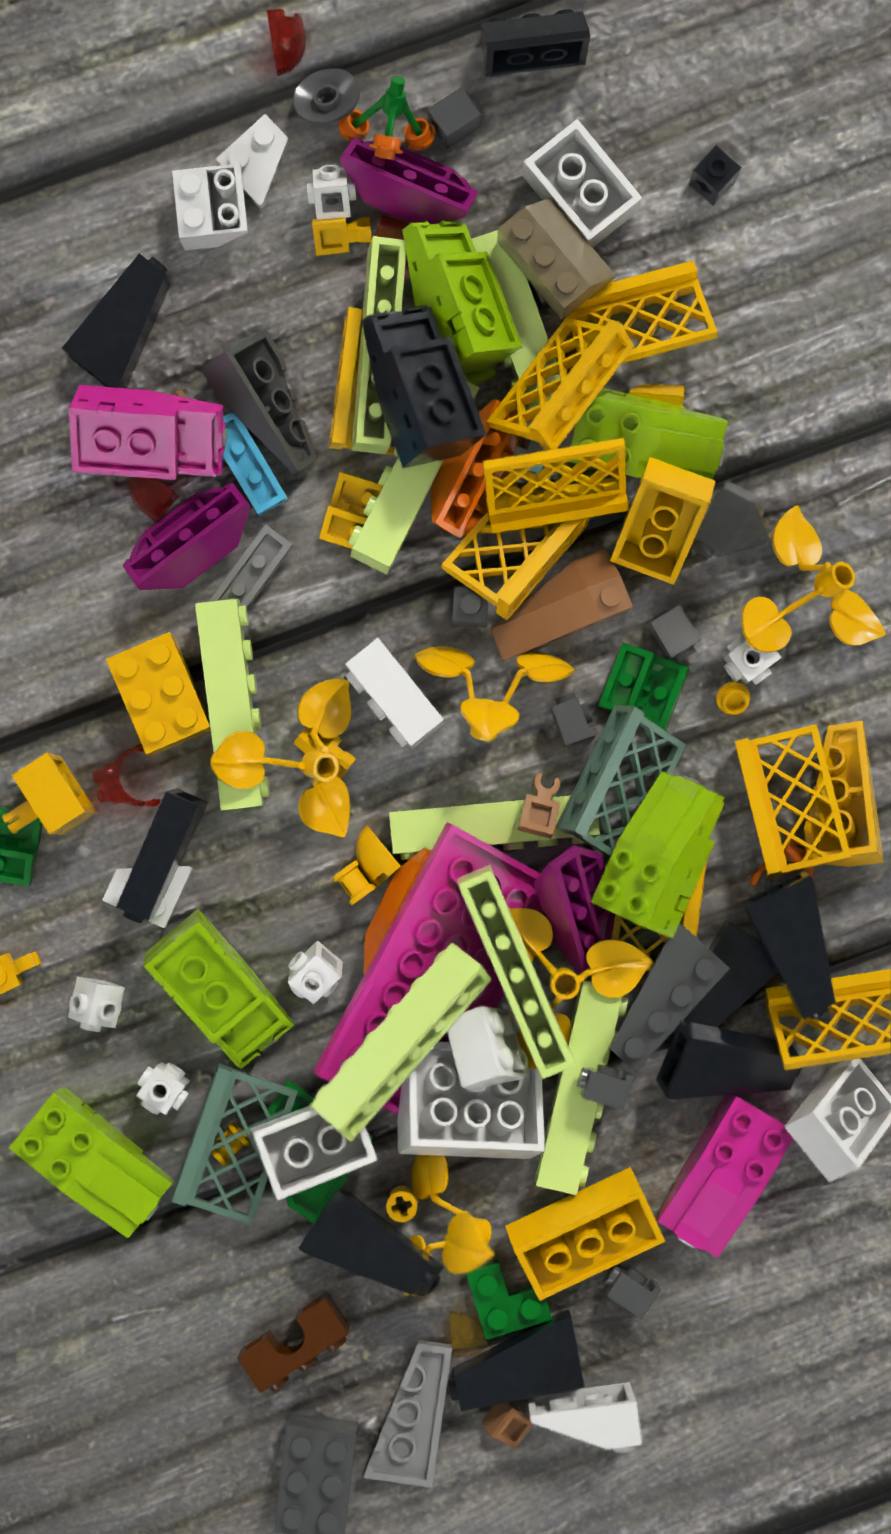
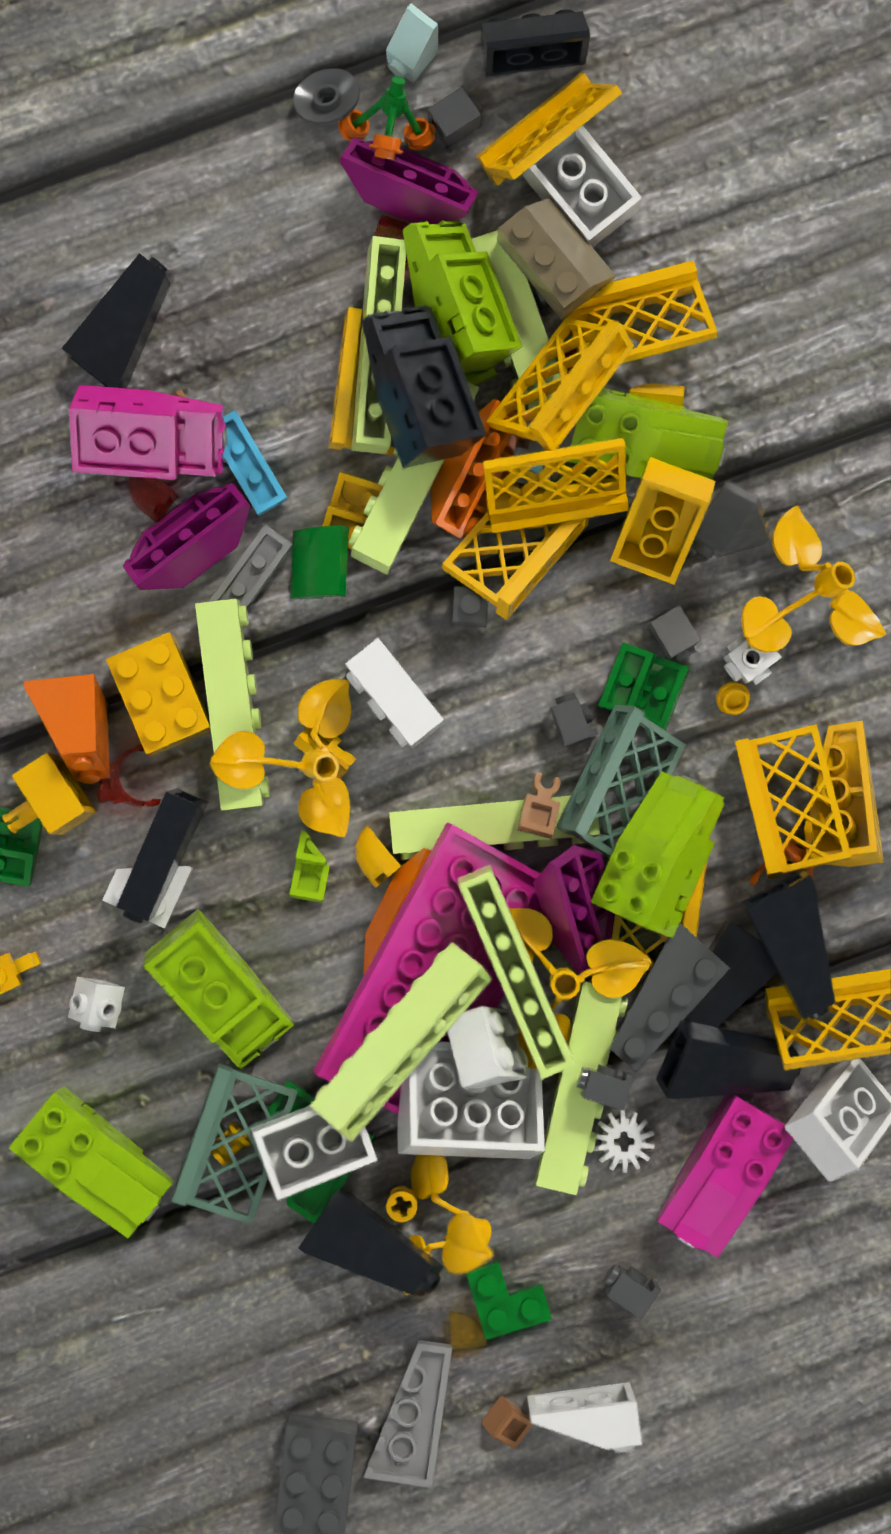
(76, 721): none -> orange slope
(172, 1079): white brick -> none
(209, 205): white slope -> none
(256, 391): dark grey wedge -> none
(259, 154): white wing -> none
(270, 1361): reddish brown arch -> none
(287, 40): clear red brick -> none
(310, 872): none -> lime slope
(314, 972): white brick -> none
(319, 562): none -> green slope
(331, 192): white brick -> none
(334, 235): yellow plate -> none
(353, 882): yellow bush -> none
(412, 44): none -> light aqua slope
(485, 715): yellow plant -> none
(522, 1367): black slope -> none
(545, 128): none -> yellow fence
(570, 602): medium nougat wedge -> none
(584, 1234): yellow slope -> none
(634, 1150): none -> white gear
(714, 175): black brick -> none

